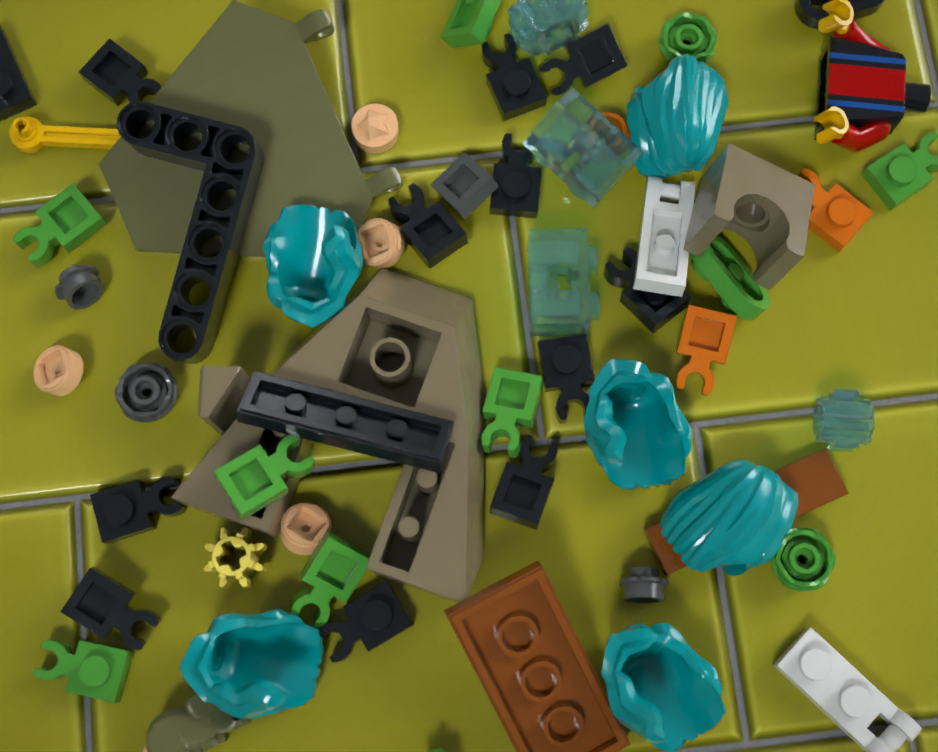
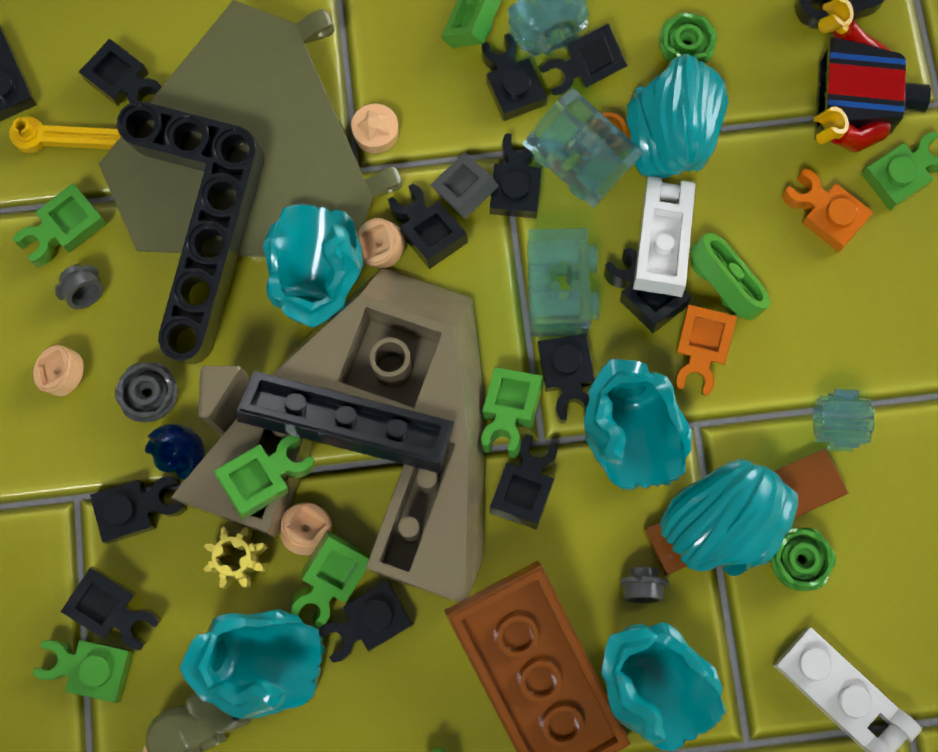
(175, 449): none -> clear blue plate
(758, 204): dark tan piece -> none

